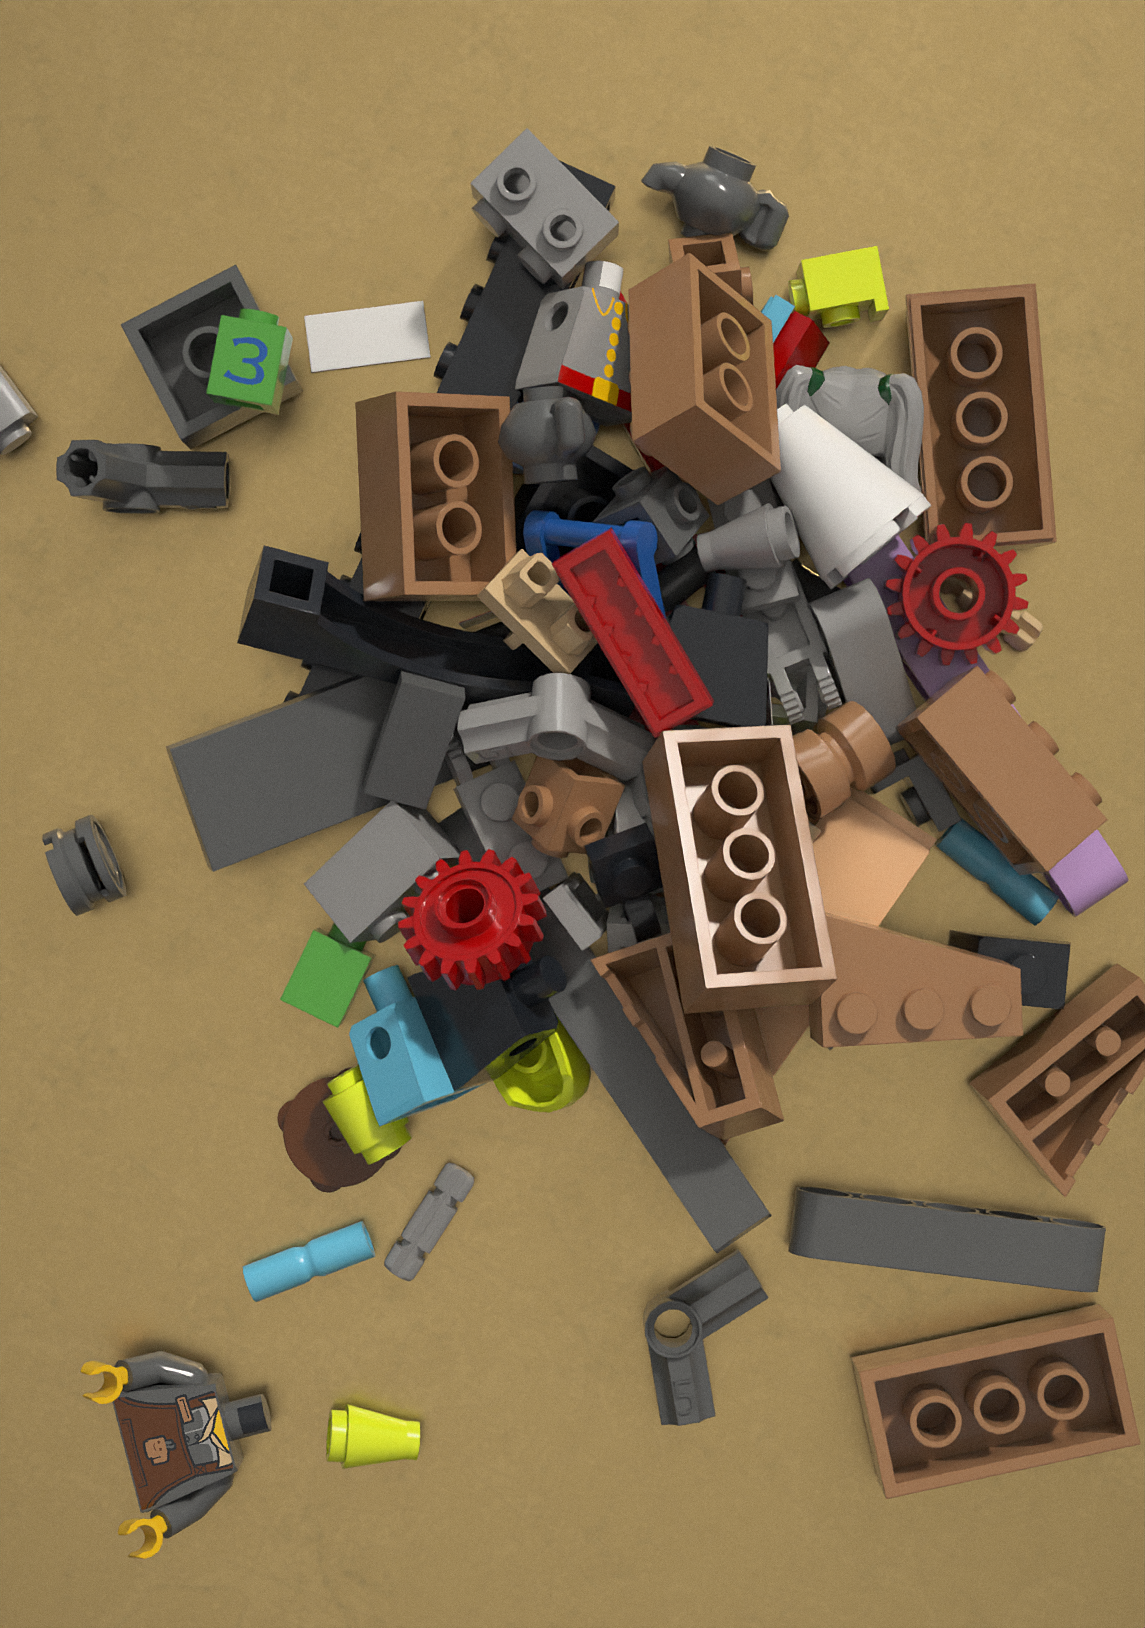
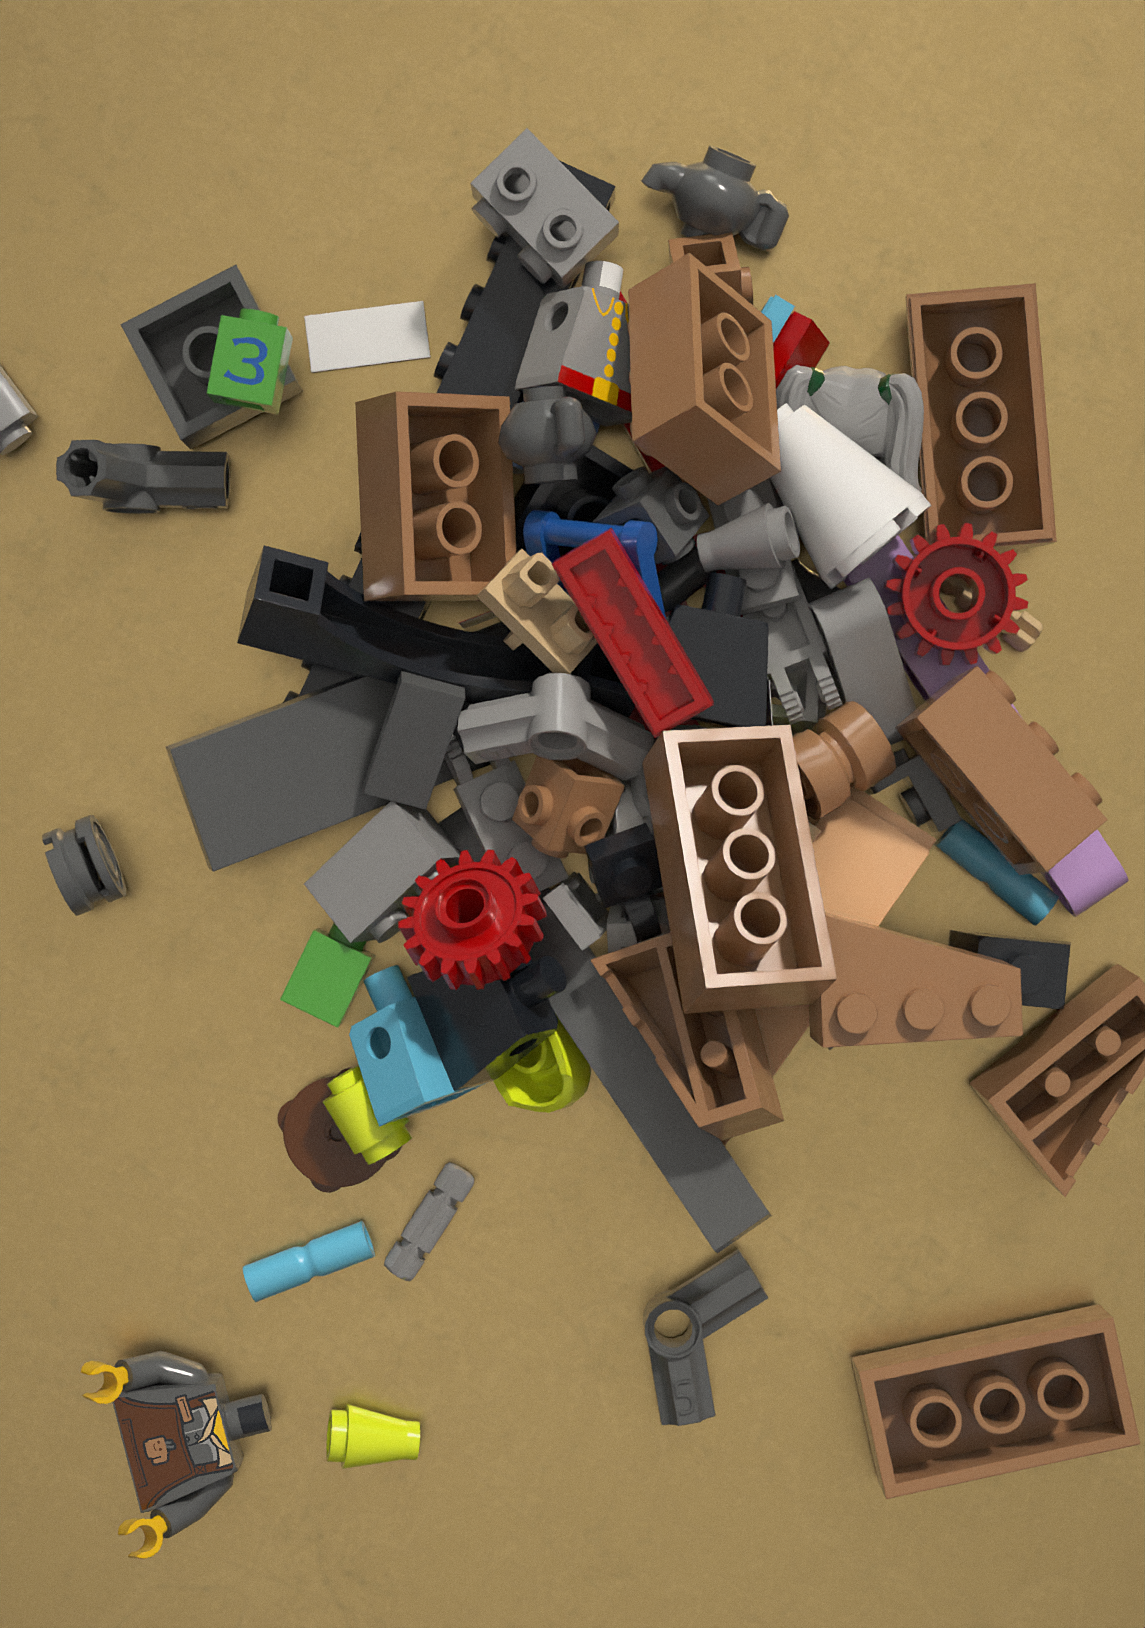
(840, 287): neon yellow brick -> none
(947, 1239): dark grey beam -> none

